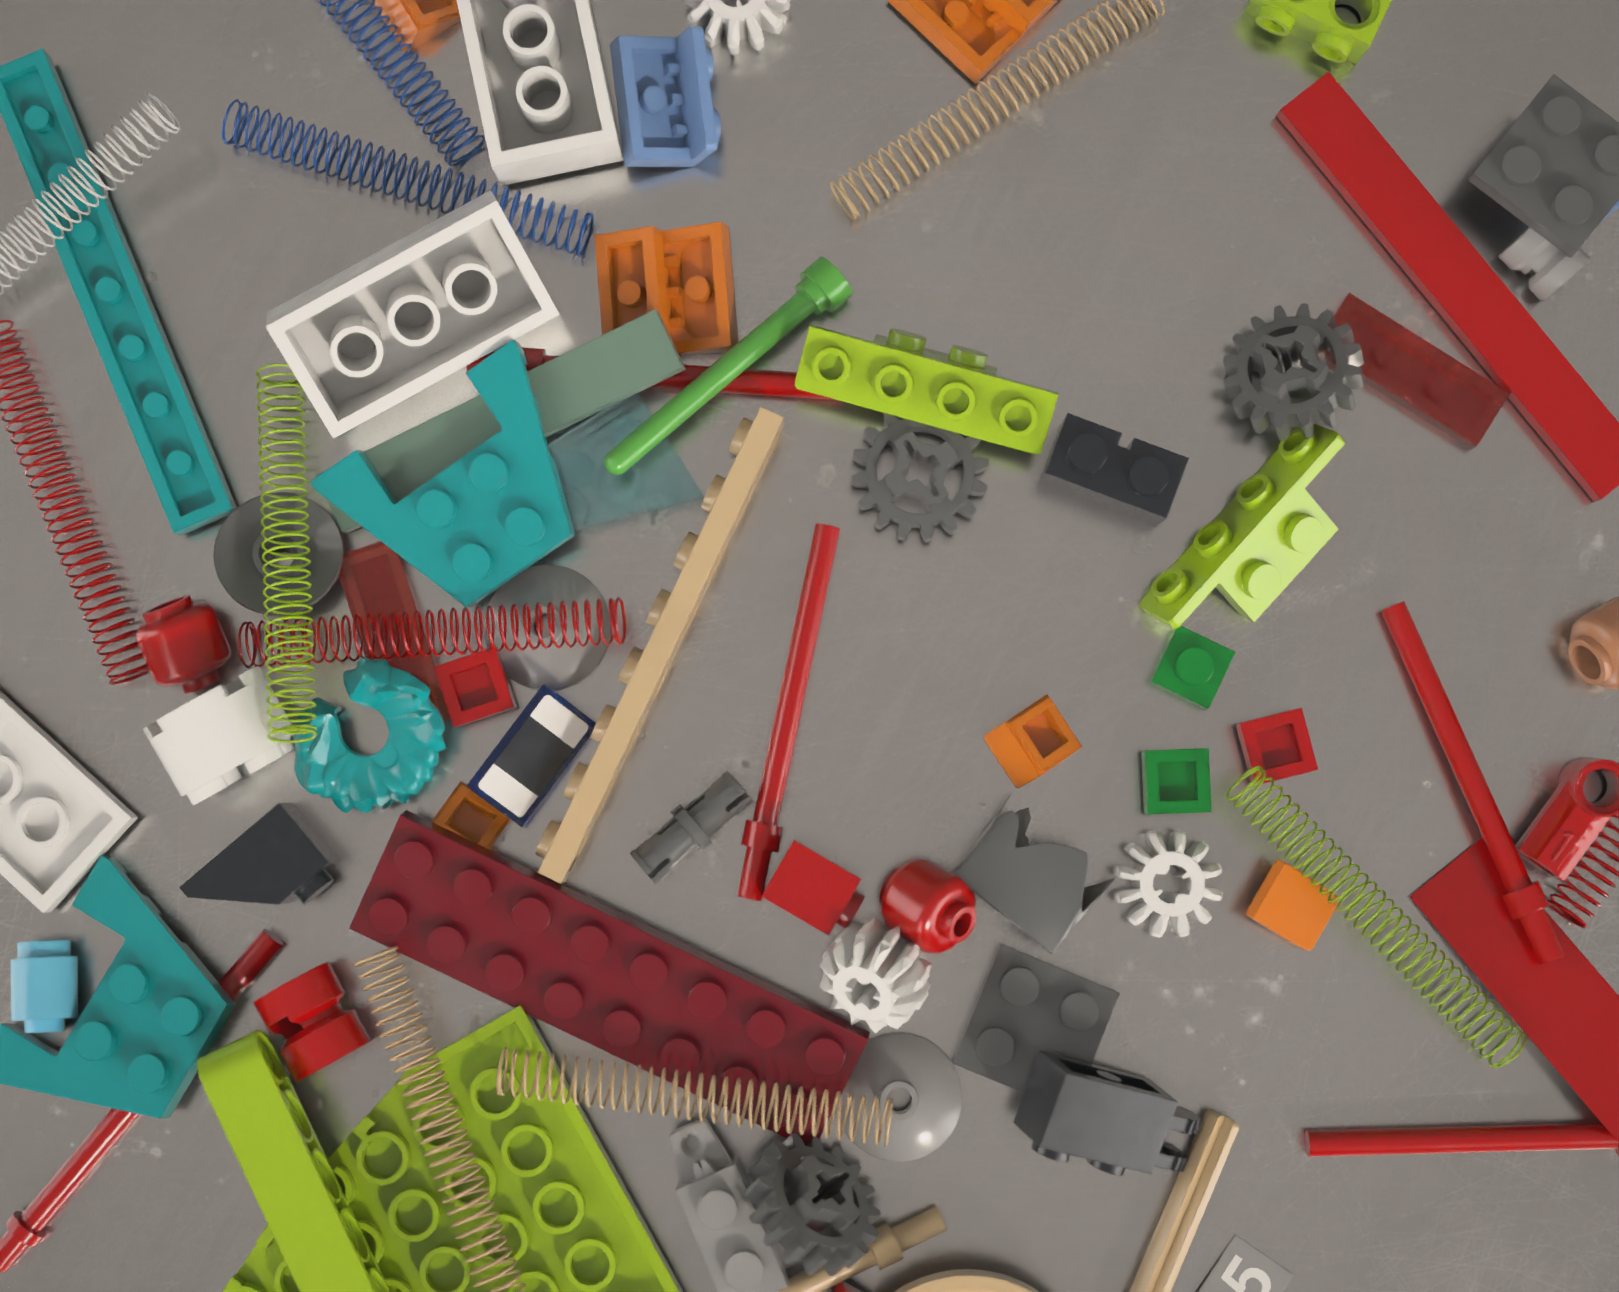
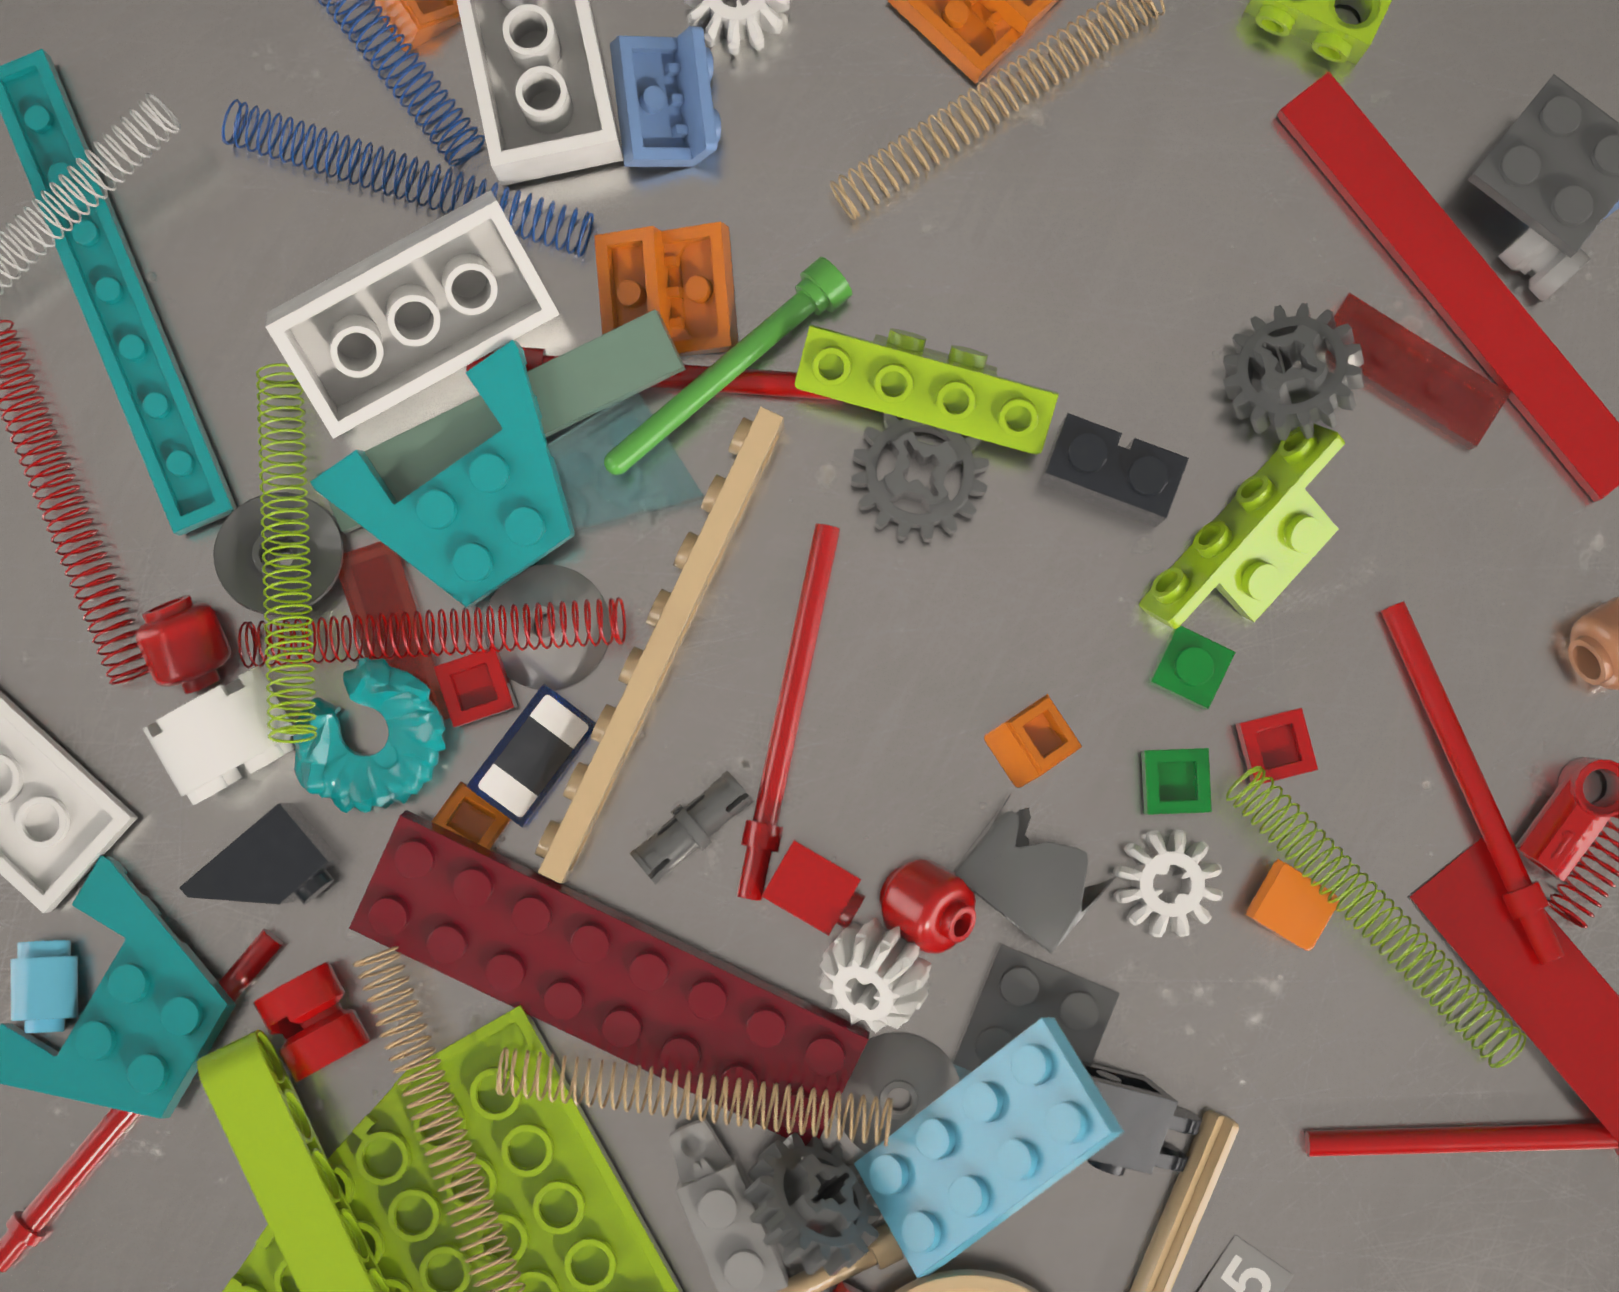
(987, 1147): none -> medium azure plate

